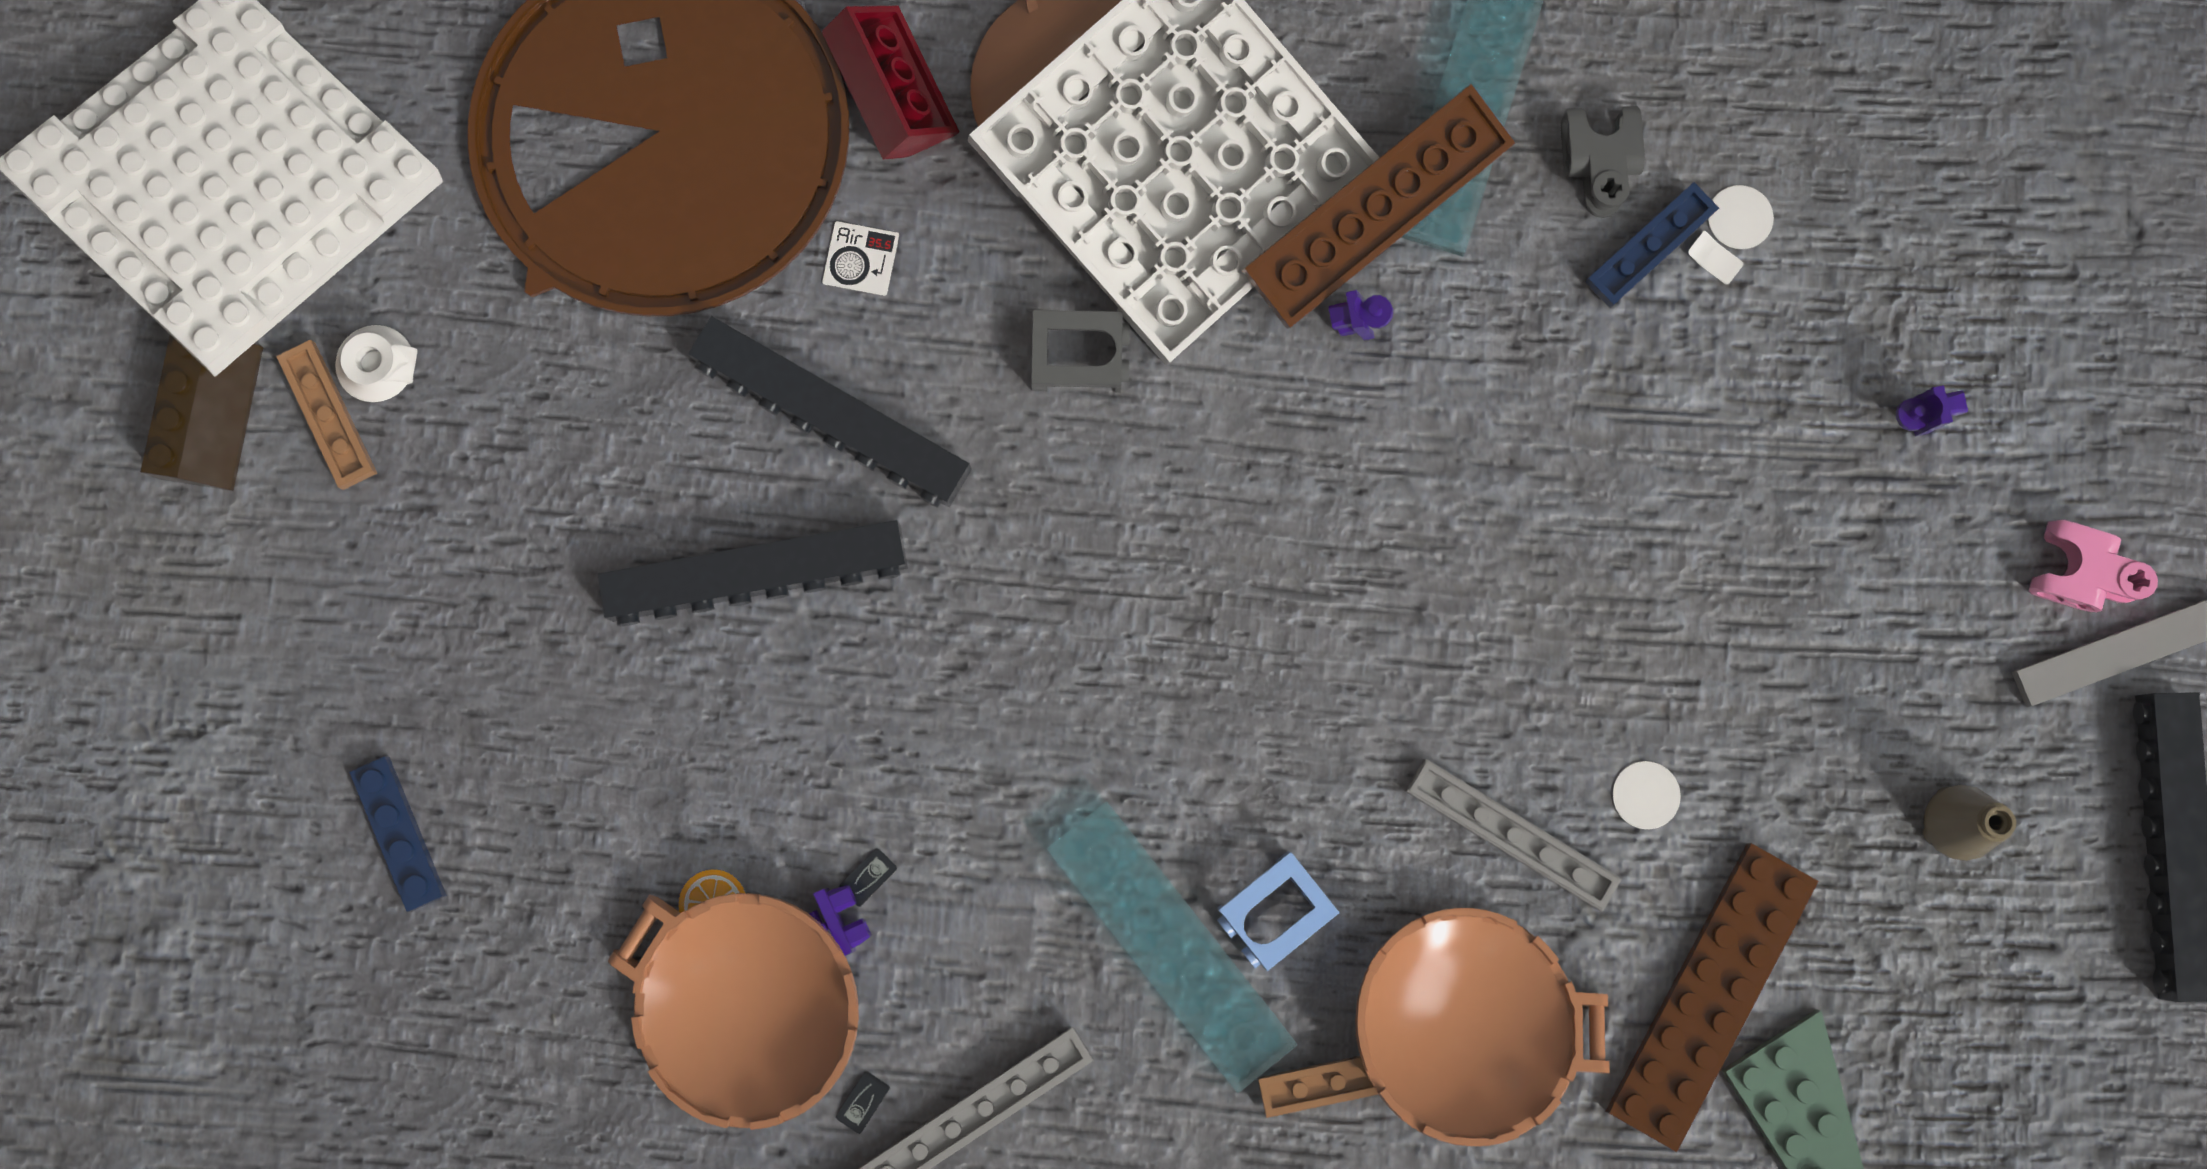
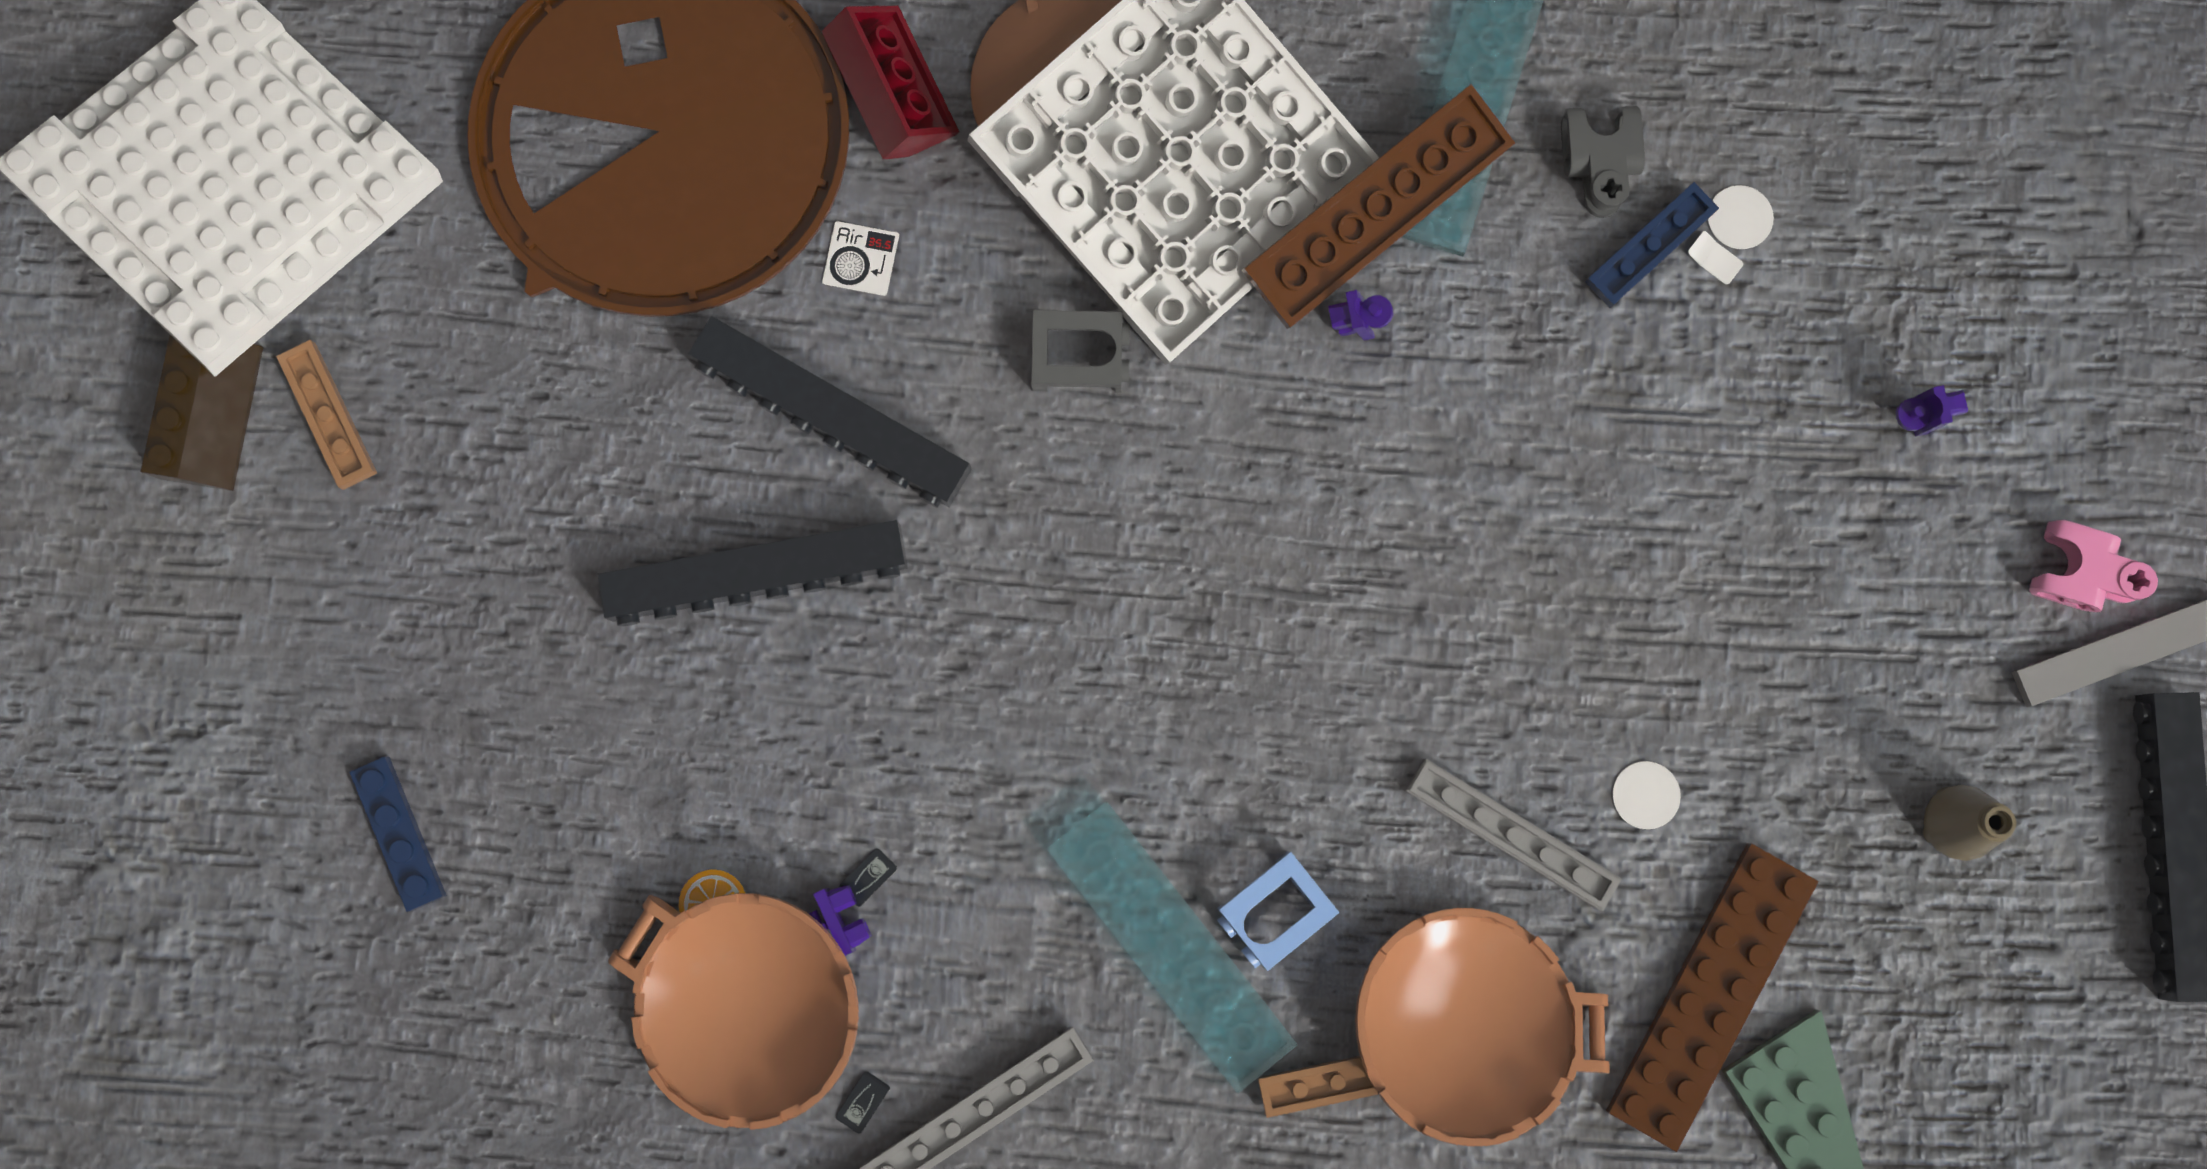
(375, 363): white piece -> none

